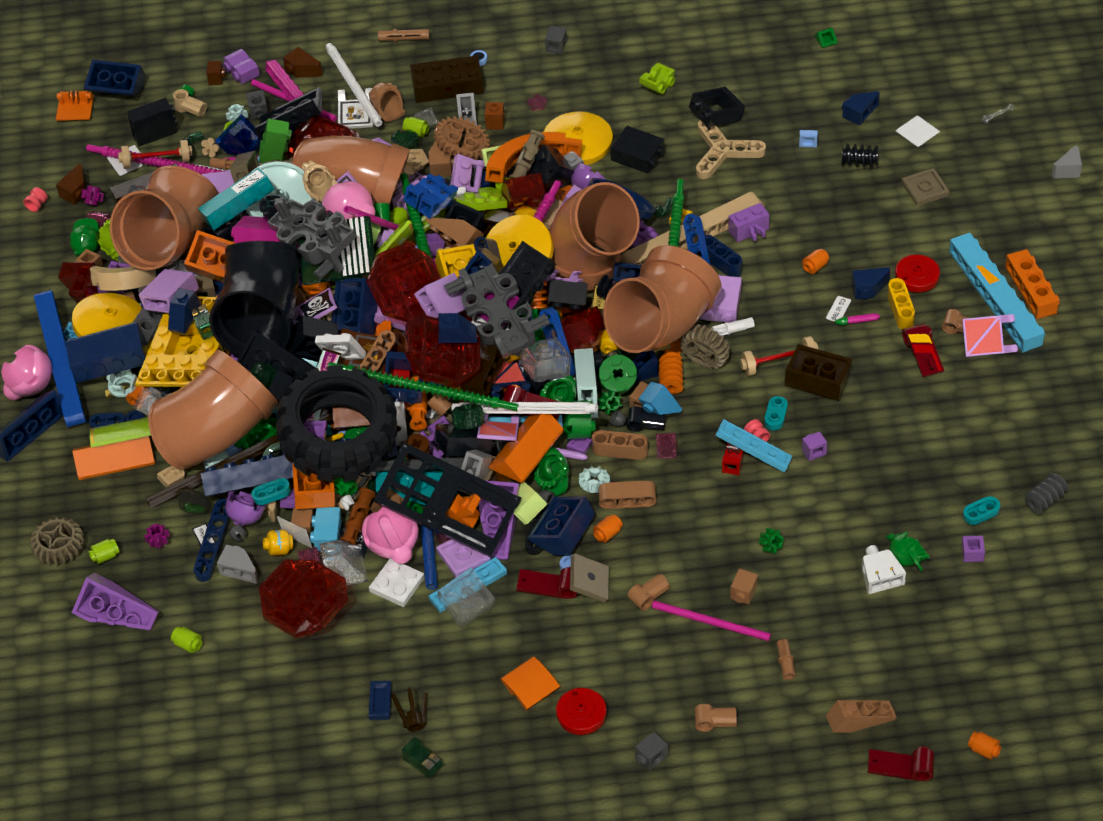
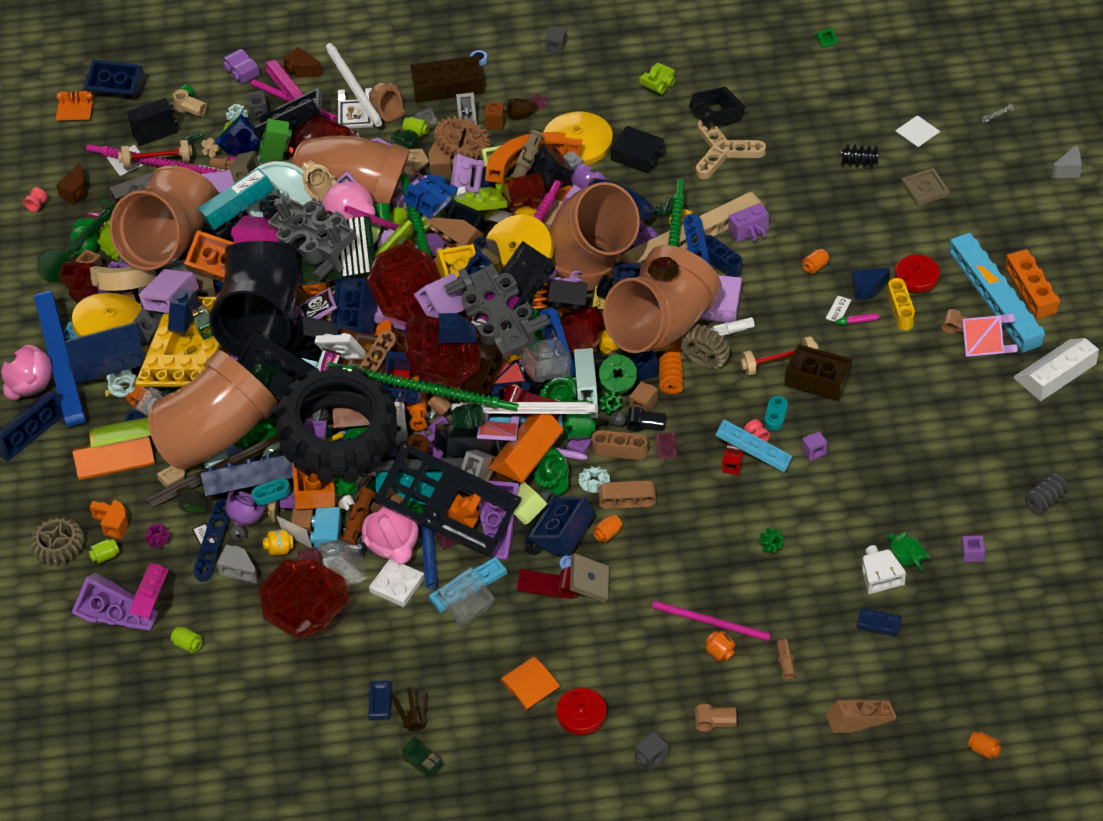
(51, 260): none -> dark green piece
(92, 195): magenta gear -> none
(106, 419): dark blue beam -> none
(113, 518): none -> orange brick
(149, 590): none -> dark pink brick
(215, 73): reddish brown plate -> none
(403, 35): medium nougat pin -> none
(460, 557): lavender plate -> none
(520, 107): none -> dark brown rock
(645, 594): medium nougat piece -> none
(658, 400): dark azure slope -> none
(663, 268): none -> dark brown rock
(720, 646): none -> orange head
(744, 586): medium nougat brick -> none
(808, 138): light blue tile -> none
(860, 106): dark blue slope -> none
(879, 622): none -> dark blue plate
(914, 767): dark red door -> none
(923, 348): dark red door -> none
(980, 510): teal plate -> none
(1058, 367): none -> white slope

